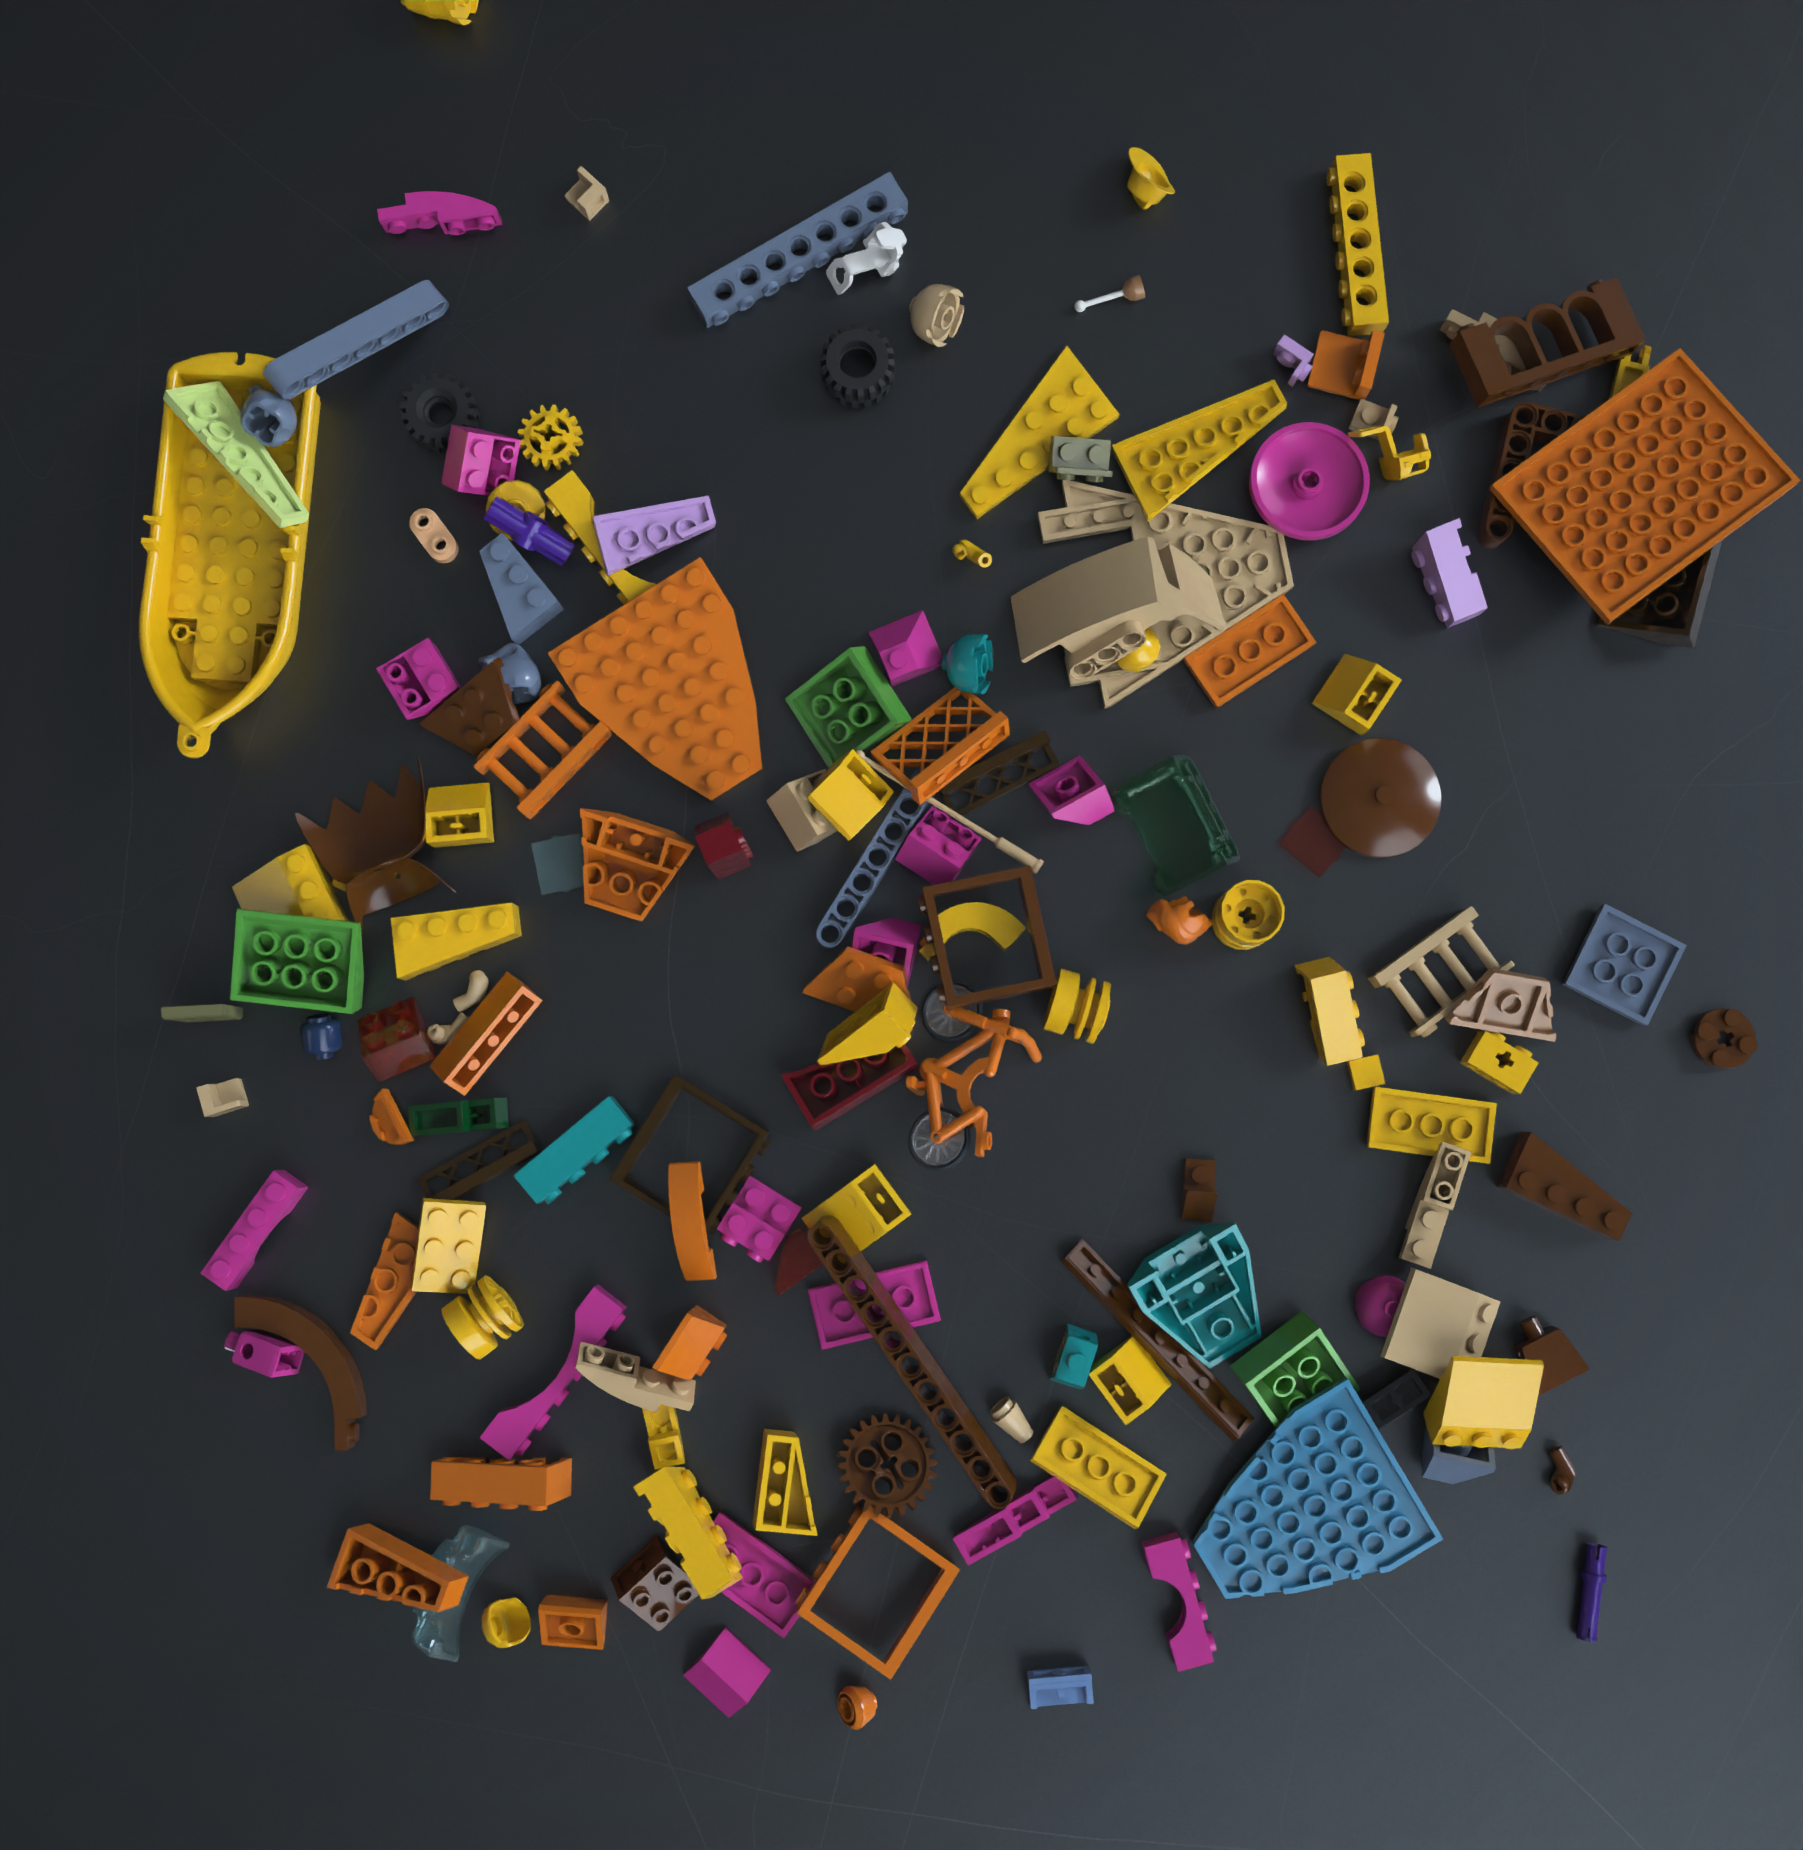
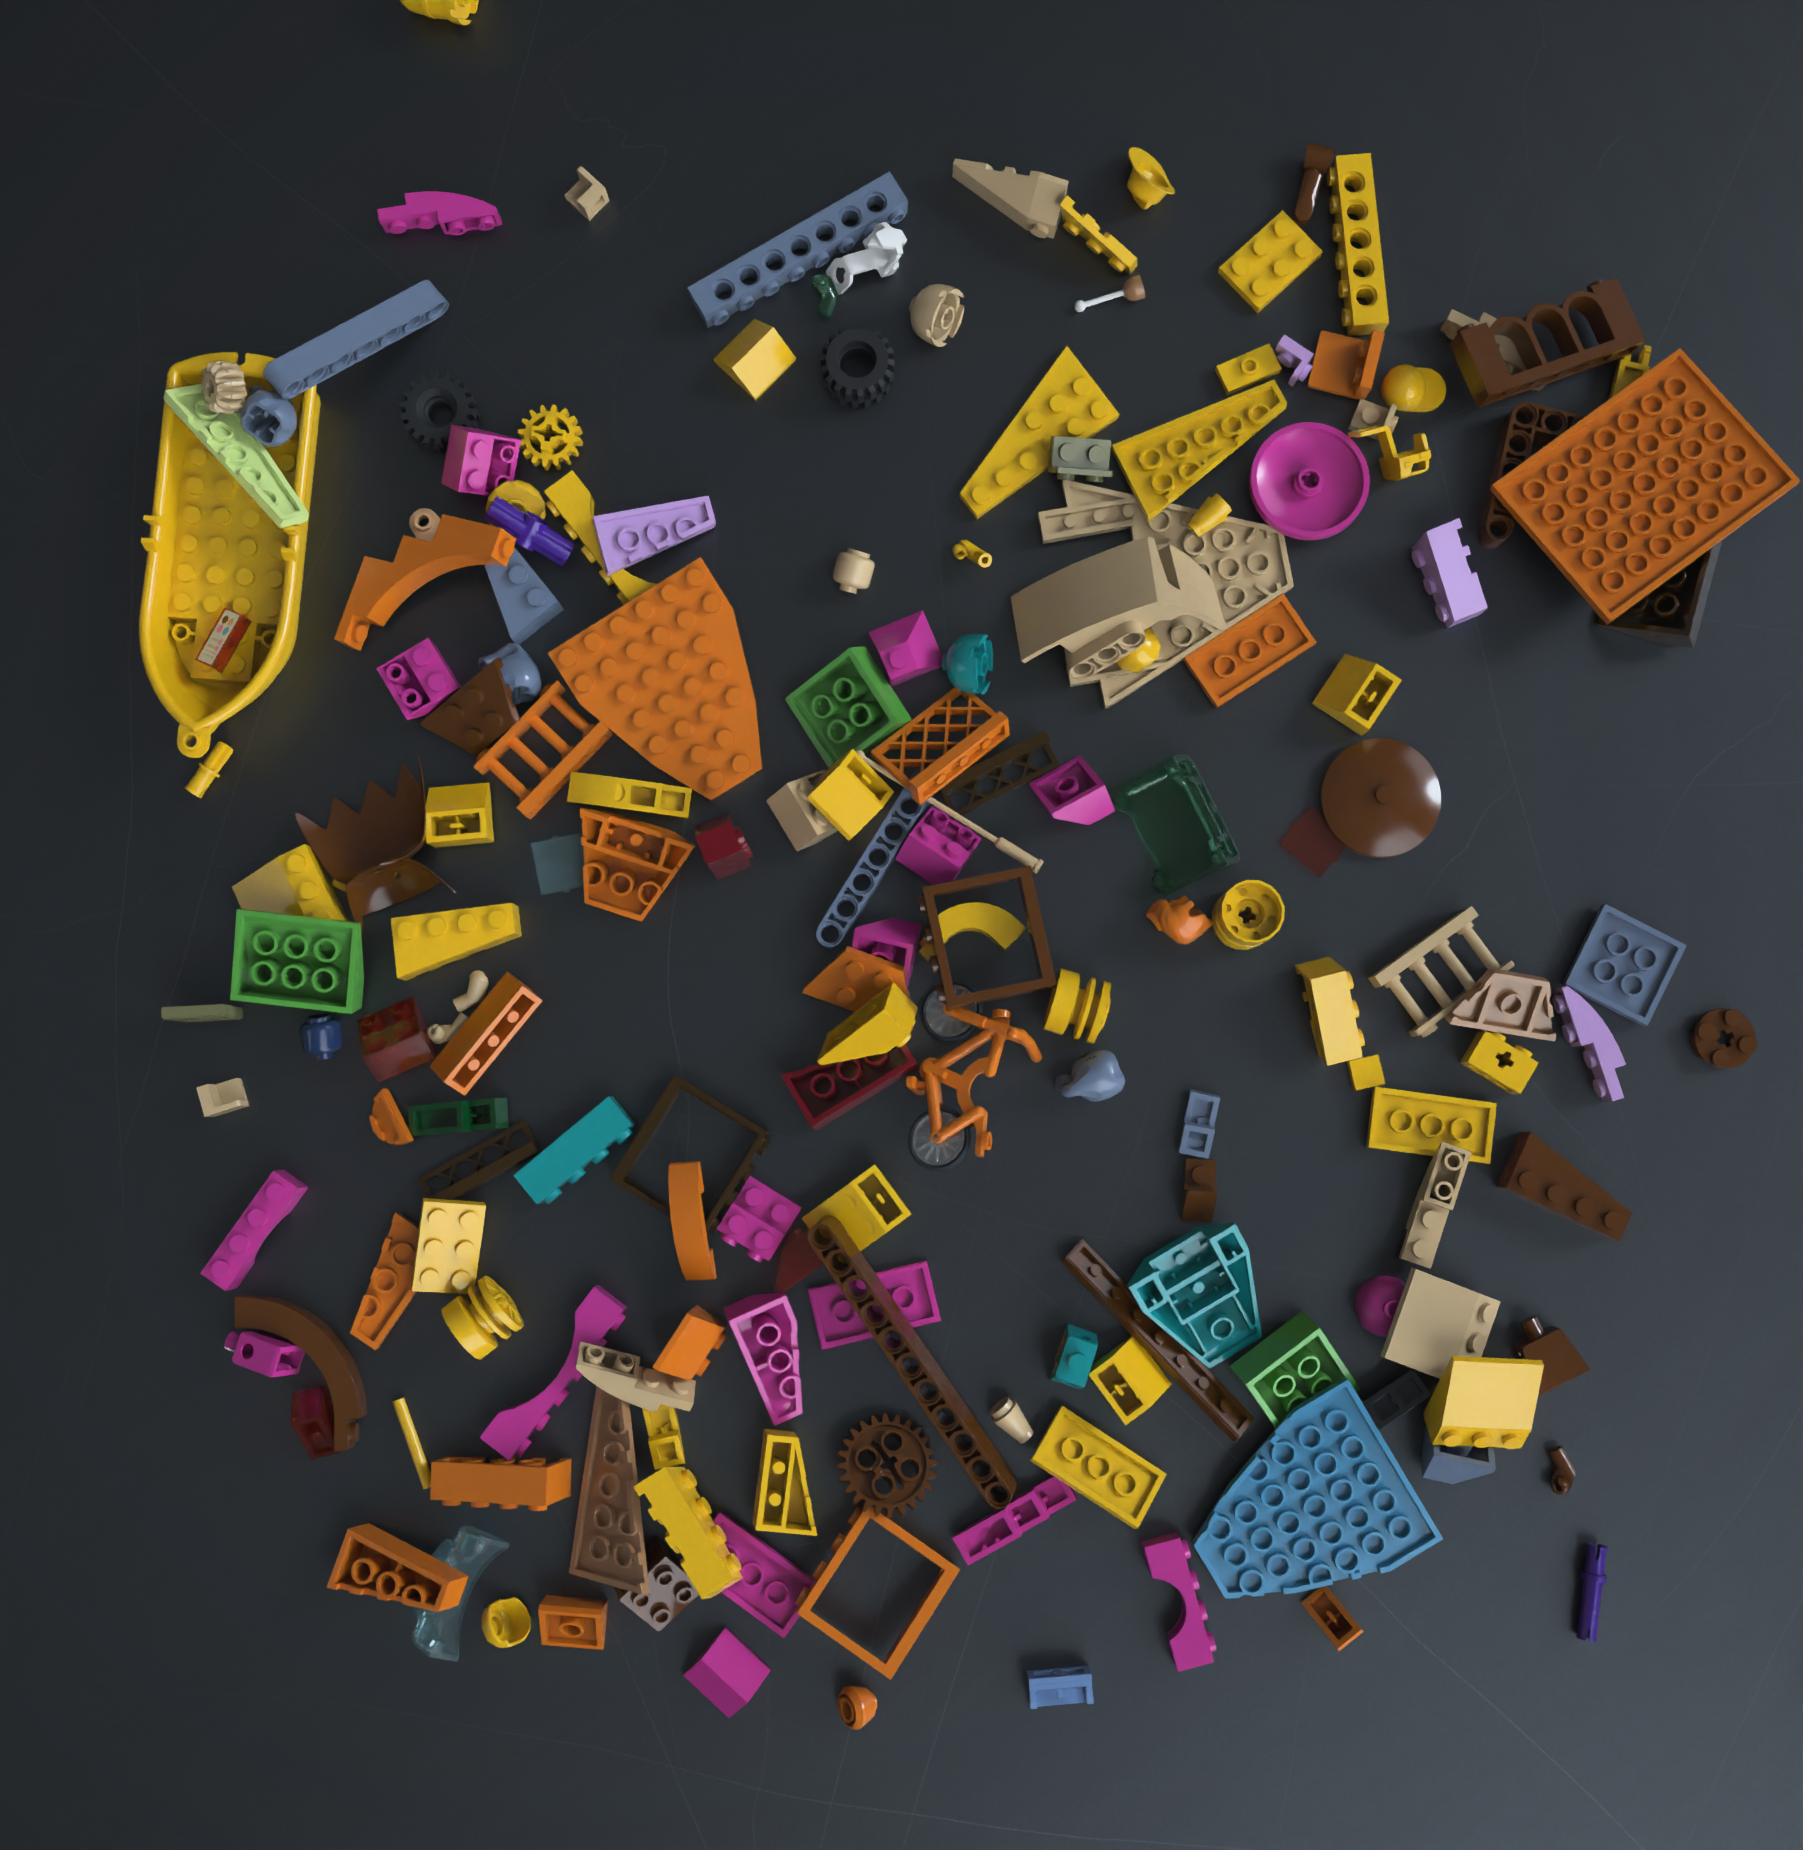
(209, 769): none -> yellow axle
(223, 640): none -> slope
(224, 387): none -> tan gear
(314, 1421): none -> clear red slope
(386, 585): none -> orange arch
(413, 1442): none -> yellow bar
(609, 1518): none -> medium nougat wing
(629, 794): none -> yellow slope
(756, 358): none -> yellow slope
(769, 1343): none -> dark pink wedge
(829, 293): none -> clear green arm
(853, 570): none -> tan head
(1025, 199): none -> tan wedge
(1085, 225): none -> yellow wing
(1093, 1077): none -> sand blue piece
(1199, 1124): none -> sand blue slope
(1209, 515): none -> yellow cone
(1248, 369): none -> yellow plate
(1270, 261): none -> yellow plate
(1315, 166): none -> reddish brown piece
(1332, 1617): none -> orange slope
(1413, 388): none -> yellow cap
(1587, 1028): none -> lavender slope

